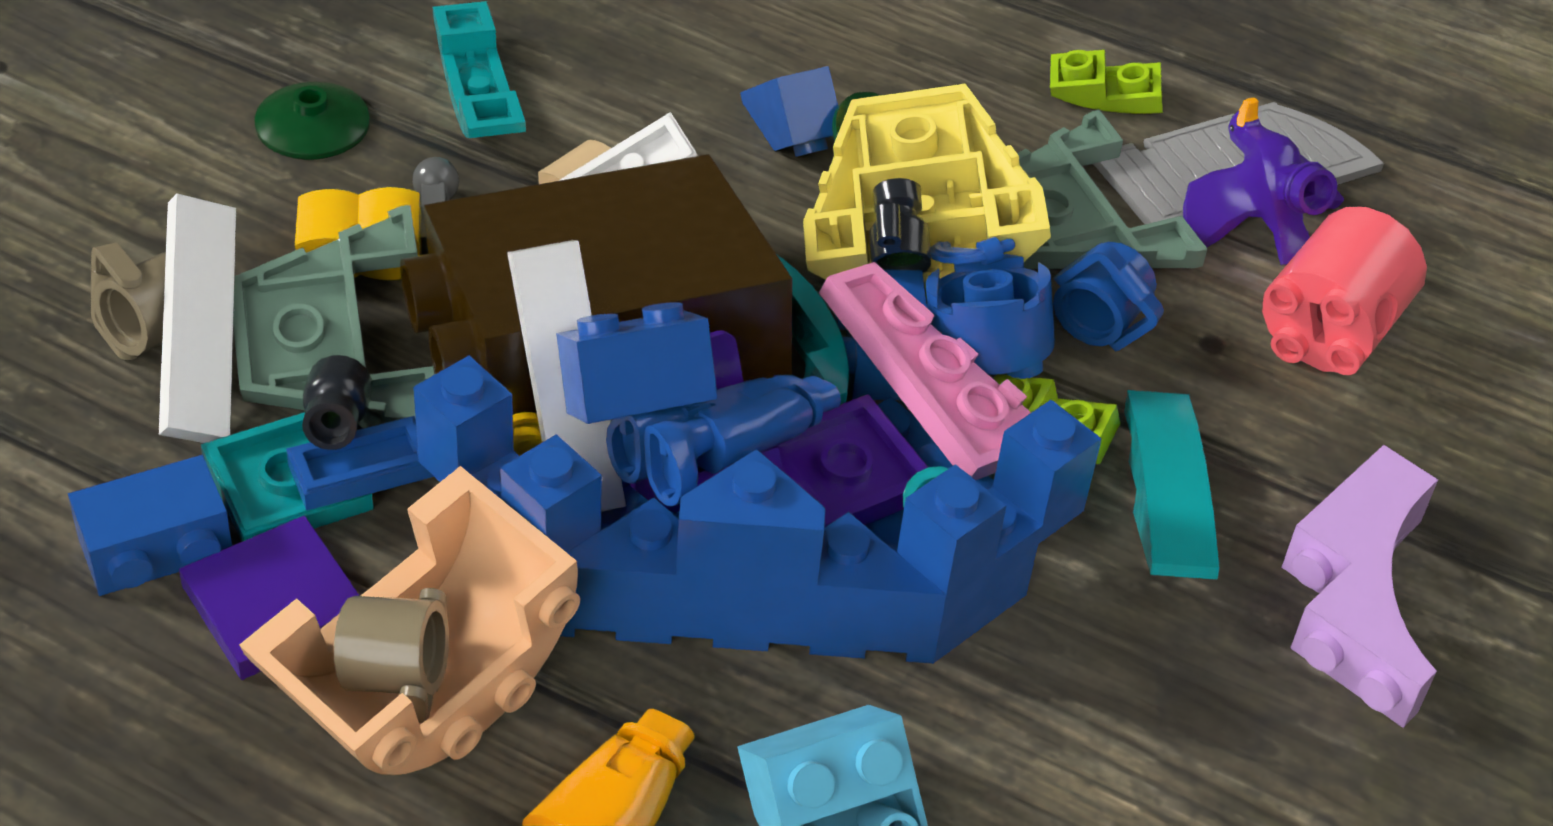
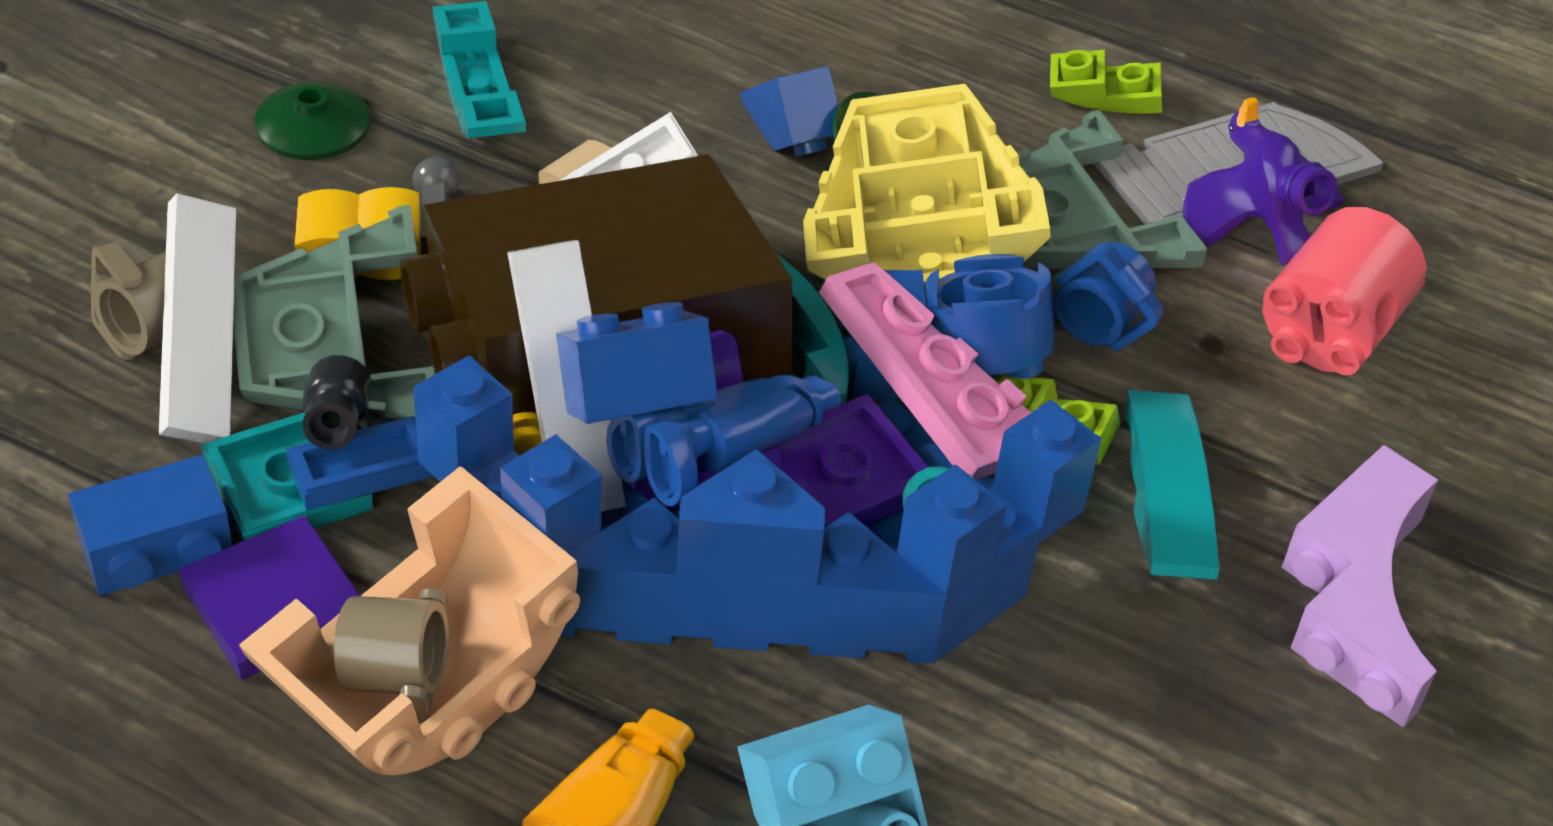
(898, 235): black piece -> none
(986, 251): blue piece -> none

